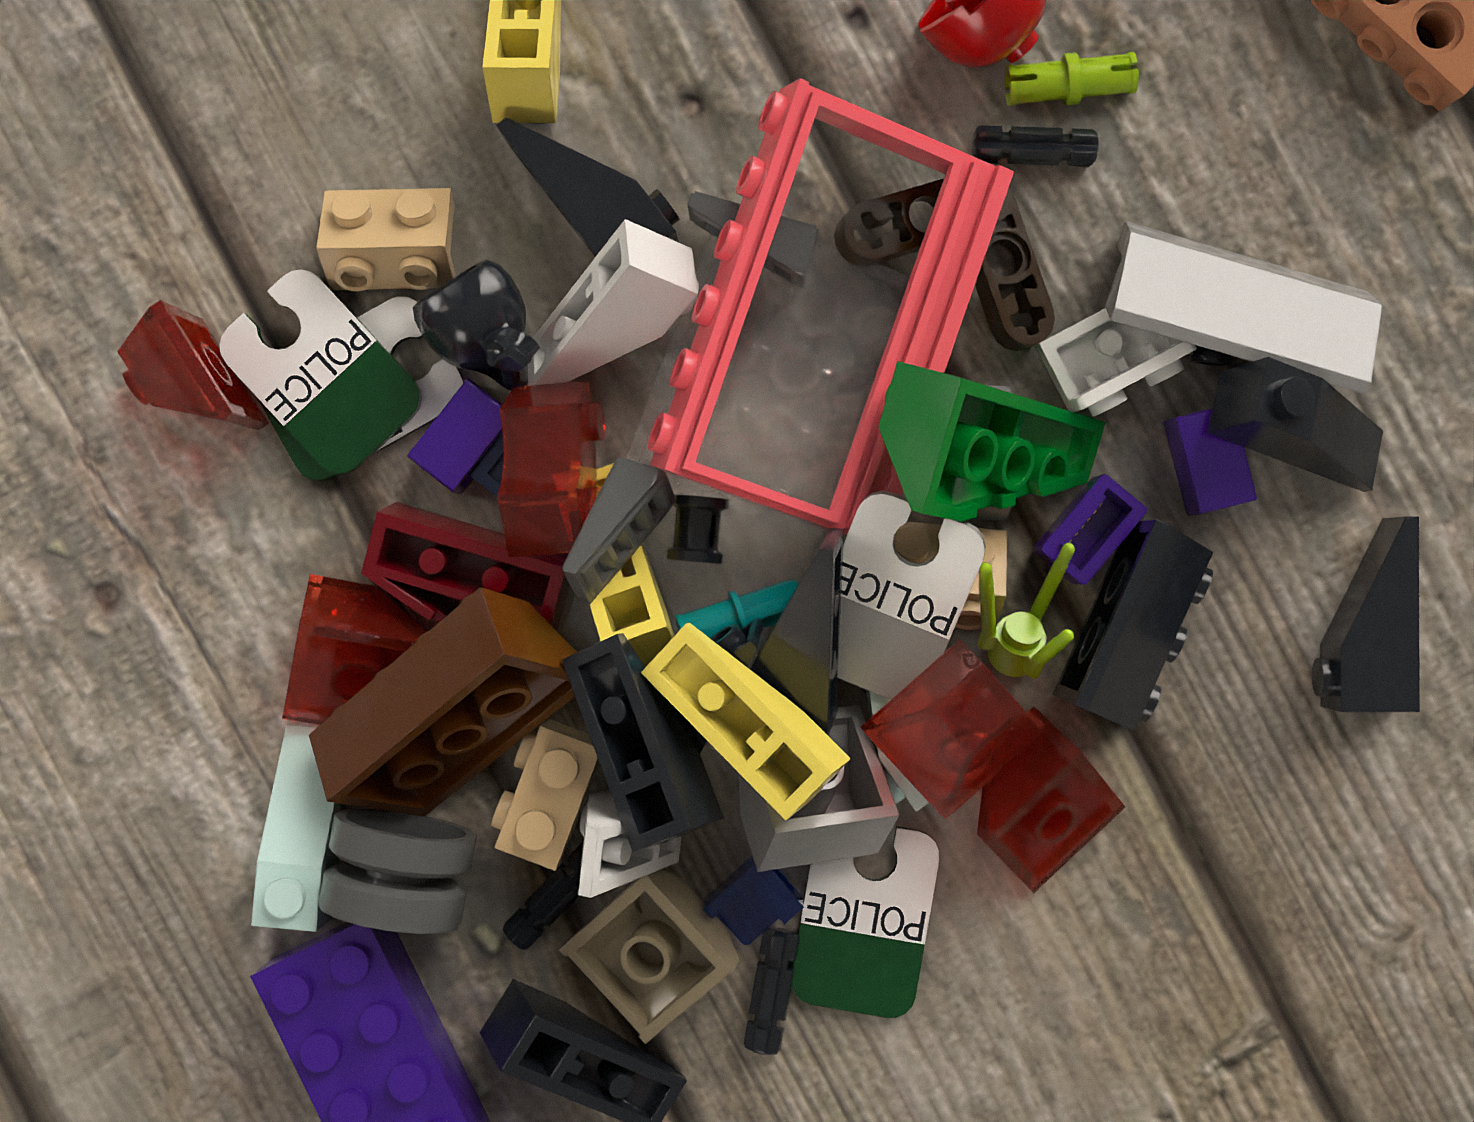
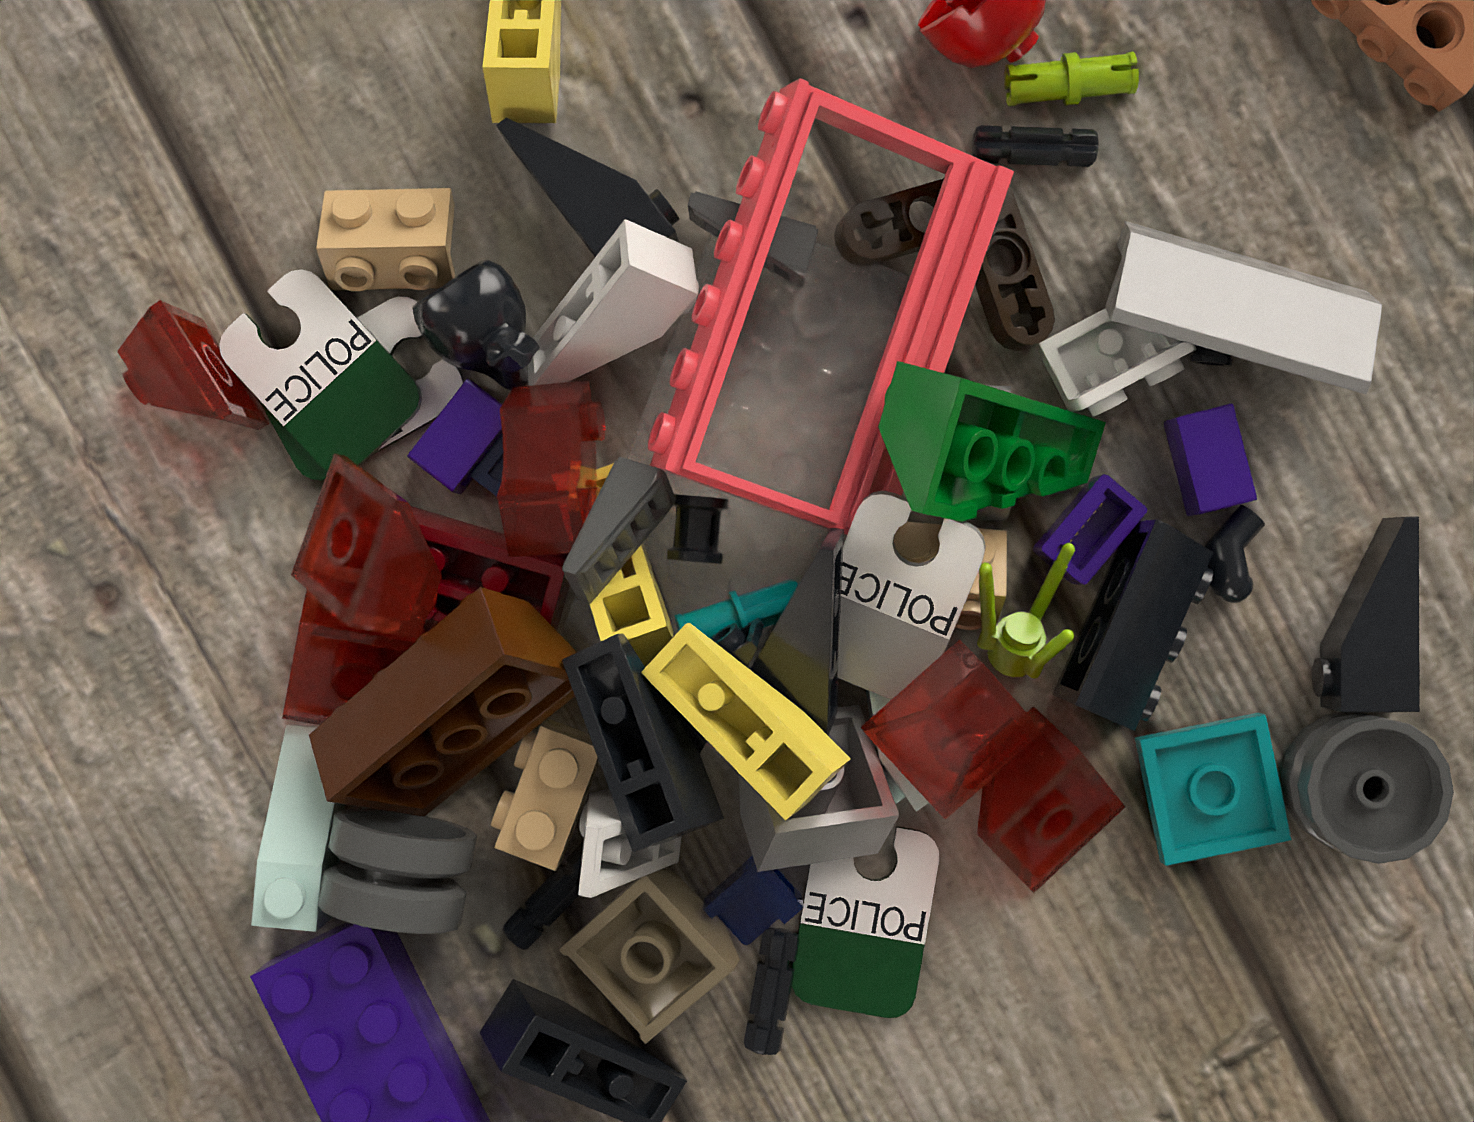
(367, 555): none -> clear red slope
(1213, 788): none -> teal plate
(1228, 560): none -> black arm
(1296, 421): black slope -> none
(1403, 795): none -> dark grey wheel

